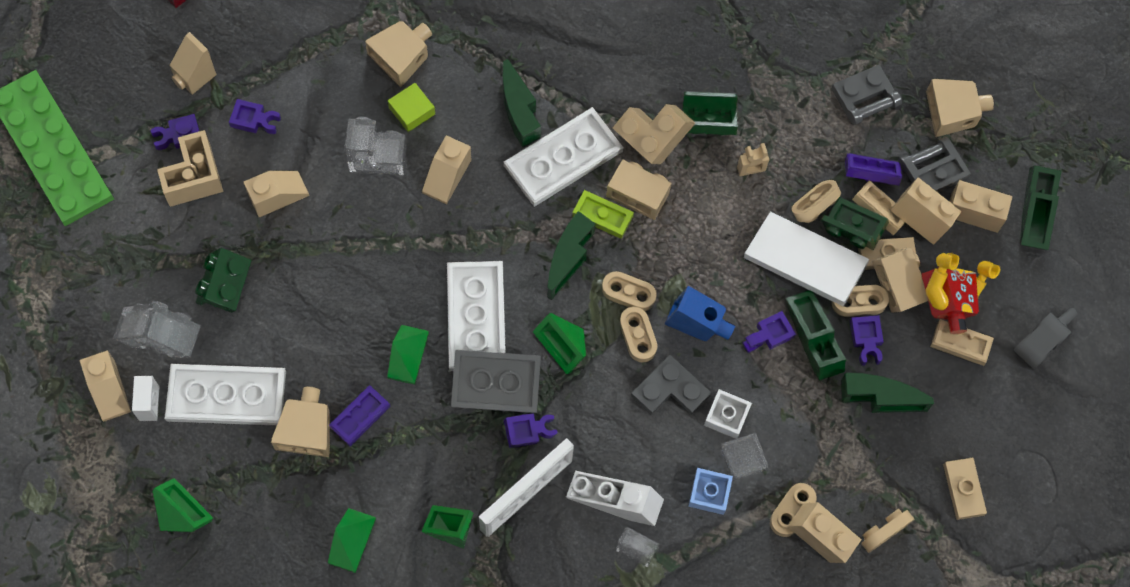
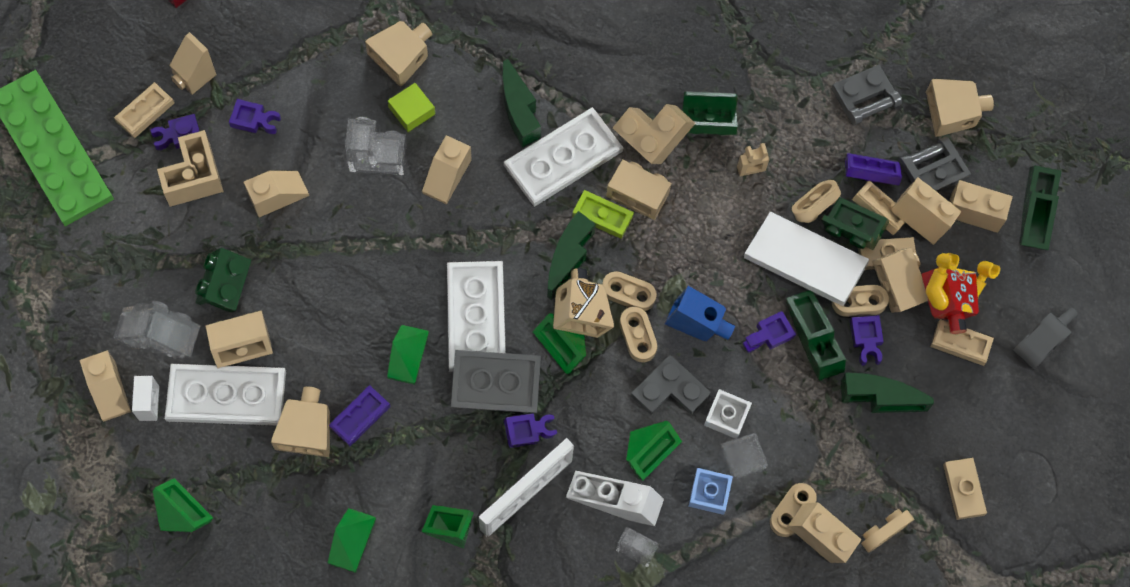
(144, 110): none -> tan plate
(239, 339): none -> tan brick
(582, 306): none -> tan torso
(650, 447): none -> green slope

